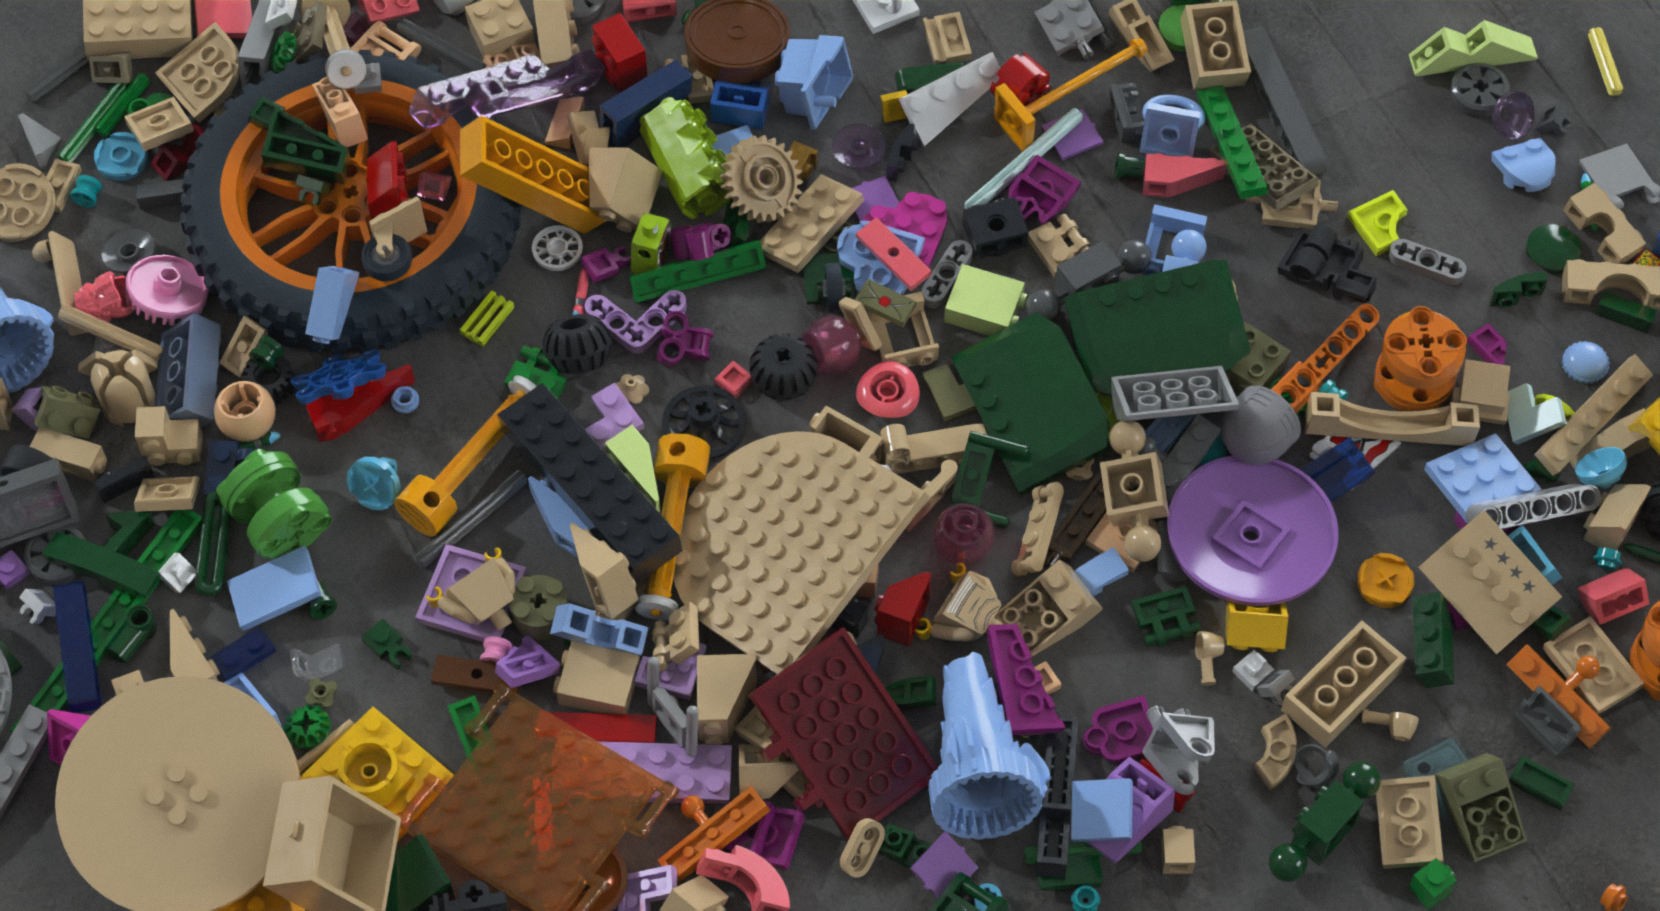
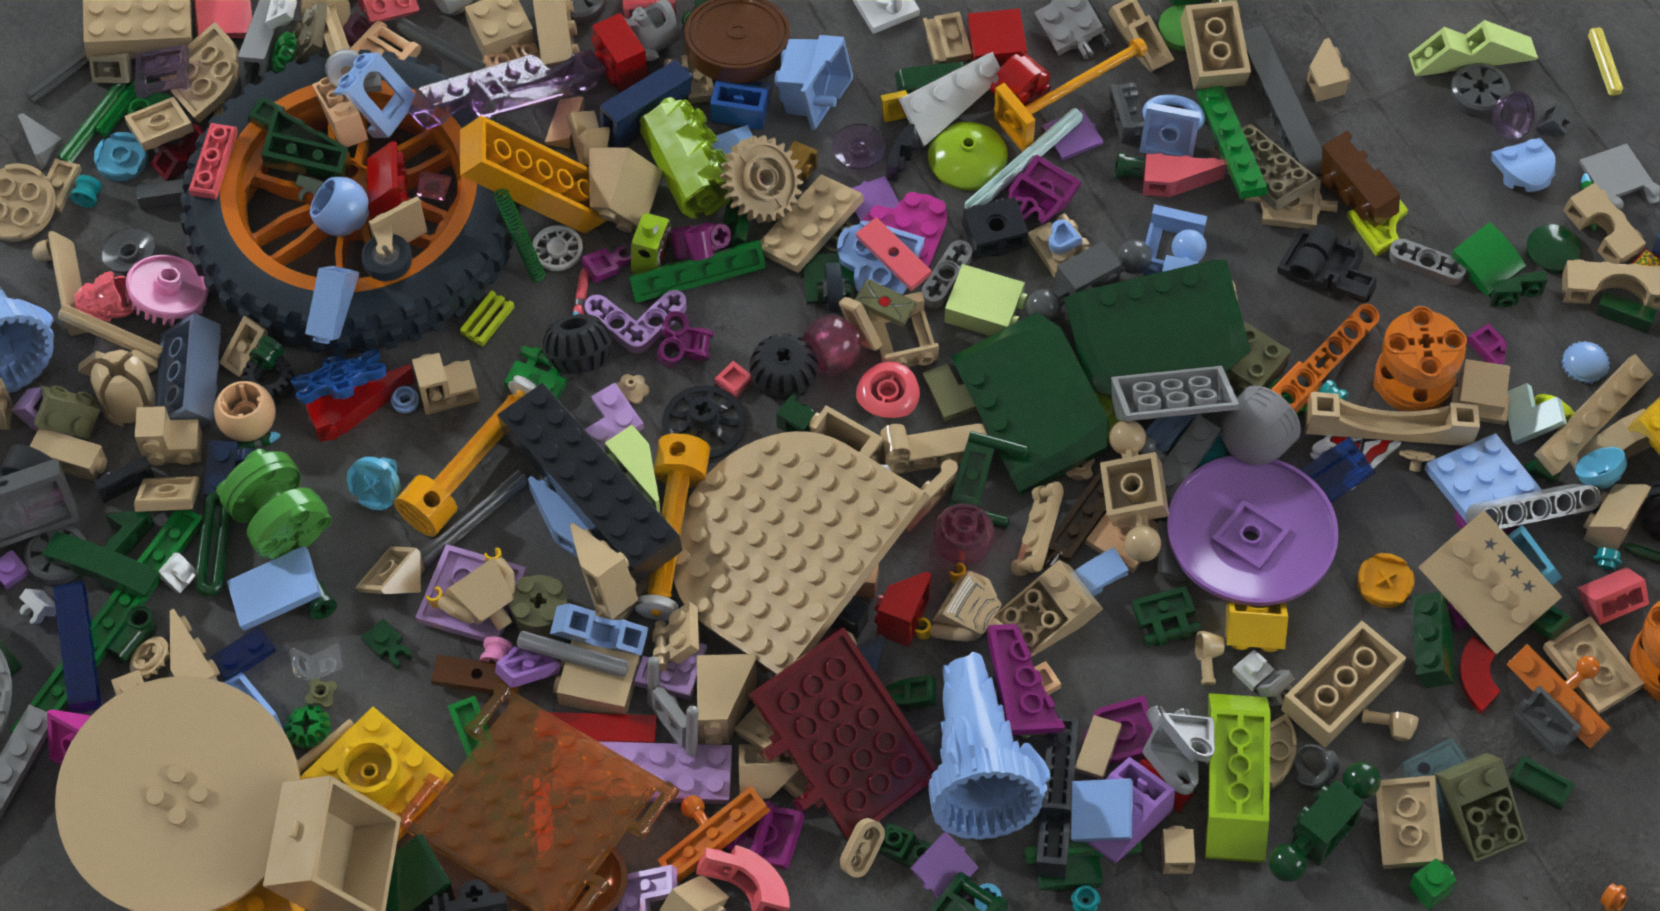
(150, 656): none -> tan gear
(160, 64): none -> clear purple plate
(213, 161): none -> coral tile
(339, 207): none -> light blue wheel
(351, 84): none -> light blue panel
(395, 572): none -> tan slope
(442, 385): none -> tan brick
(518, 220): none -> green piece
(572, 654): none -> light grey axle
(652, 30): none -> light grey piece
(794, 416): none -> dark green brick
(967, 166): none -> lime dish
(996, 33): none -> red brick
(1063, 237): none -> light blue tile
(1098, 747): none -> tan tile
(1239, 779): none -> lime slope
(1326, 73): none -> tan slope
(1356, 182): none -> reddish brown wedge
(1416, 458): none -> tan plant
(1476, 676): none -> red tile
(1488, 258): none -> green slope

